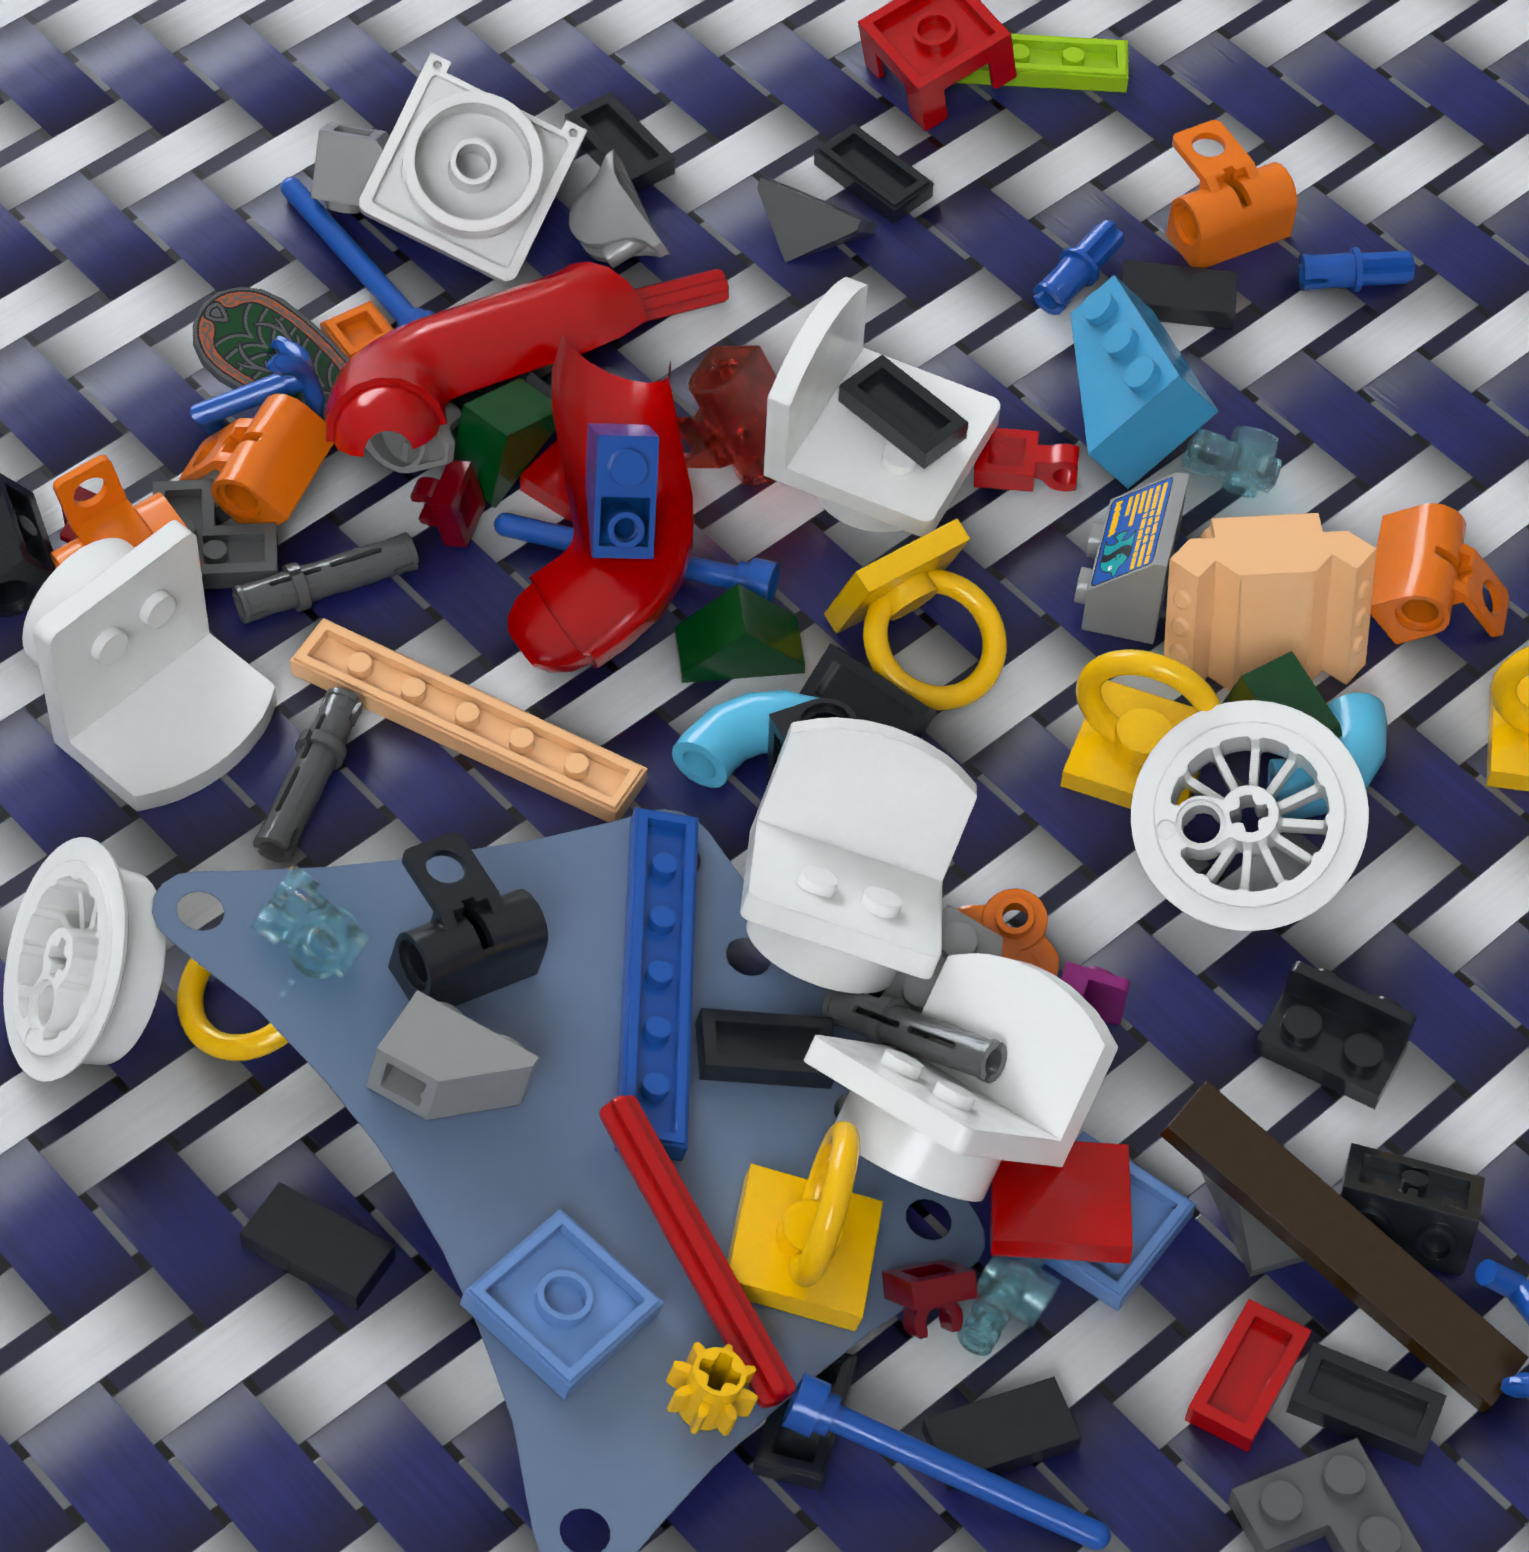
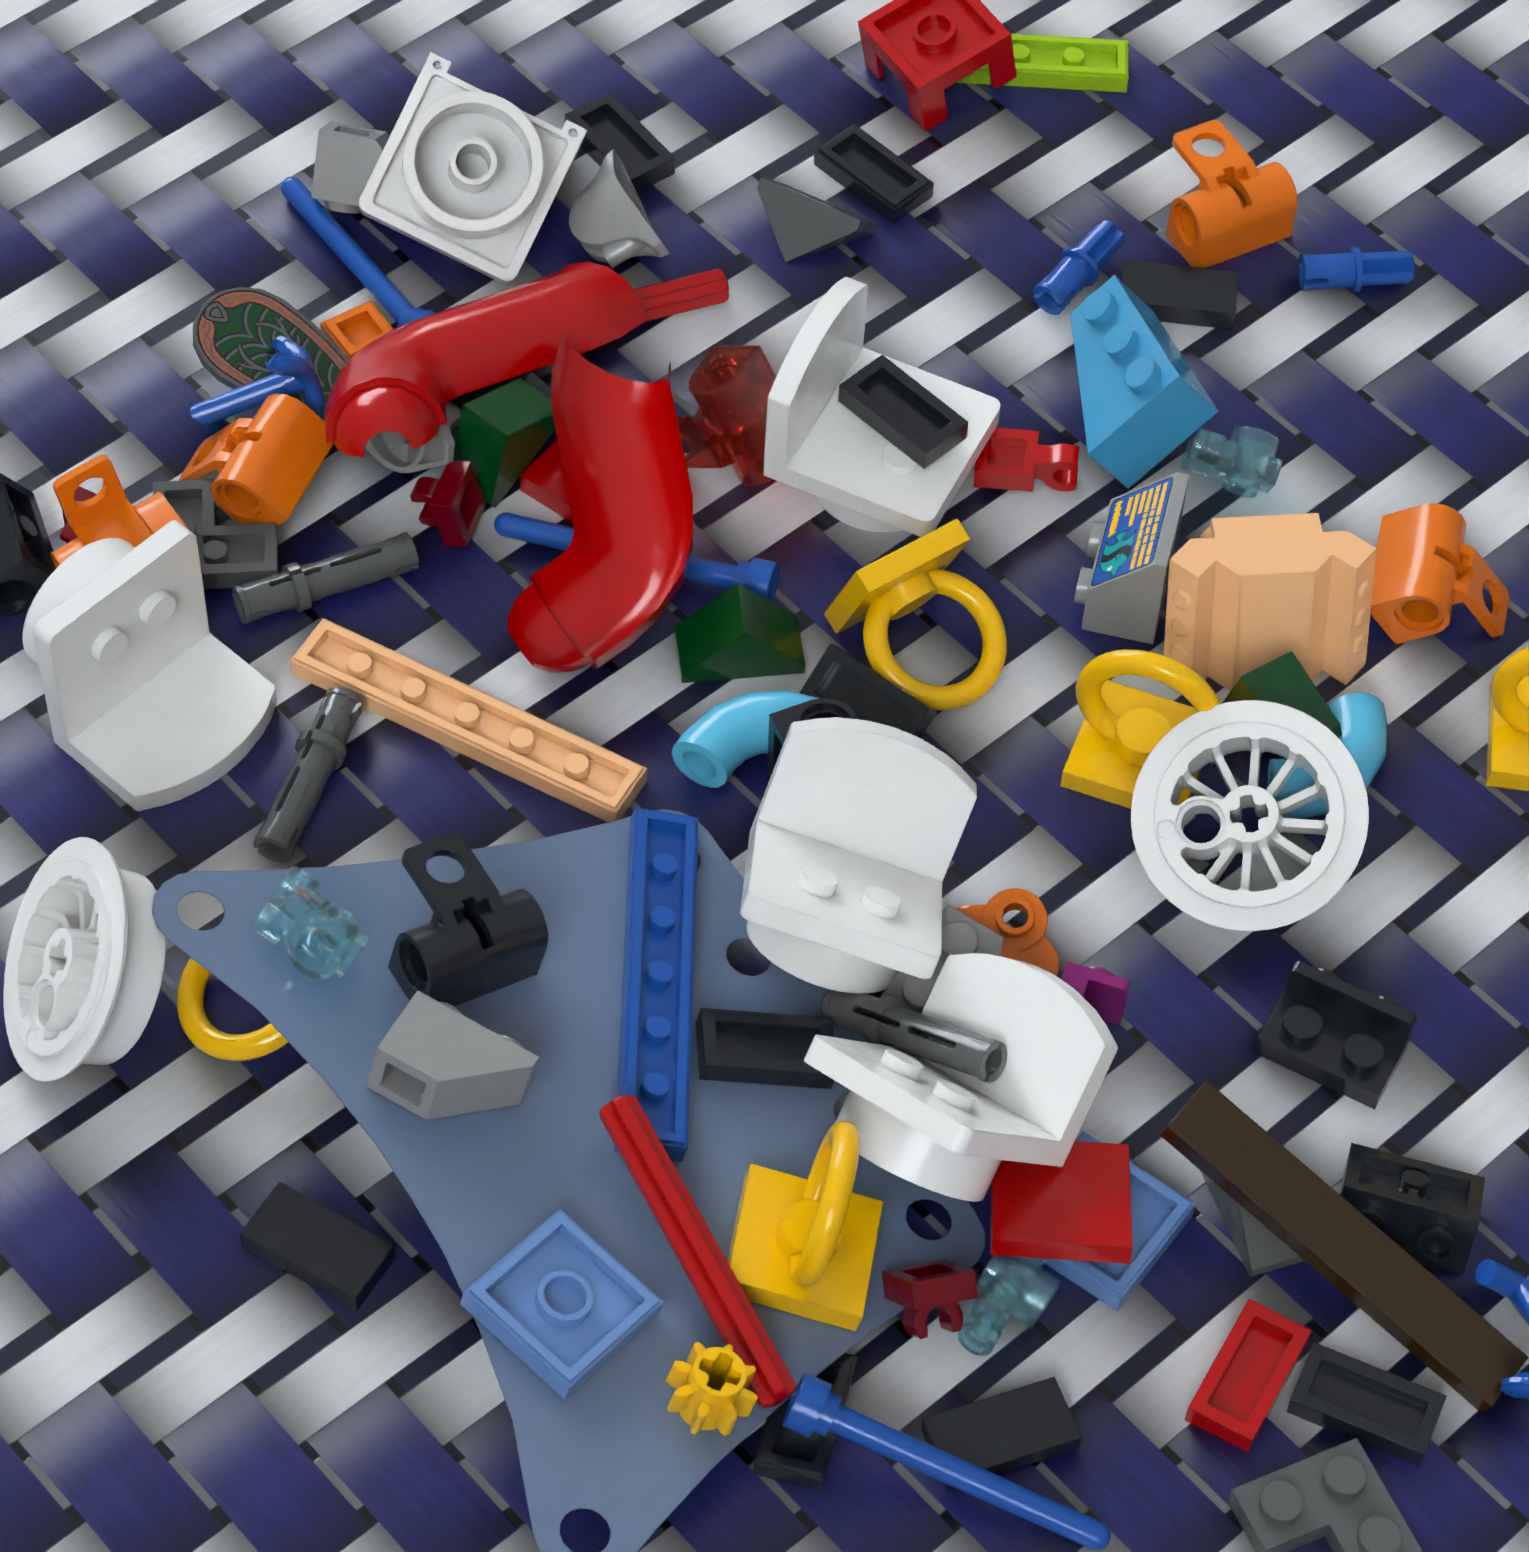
(621, 490): blue slope -> none

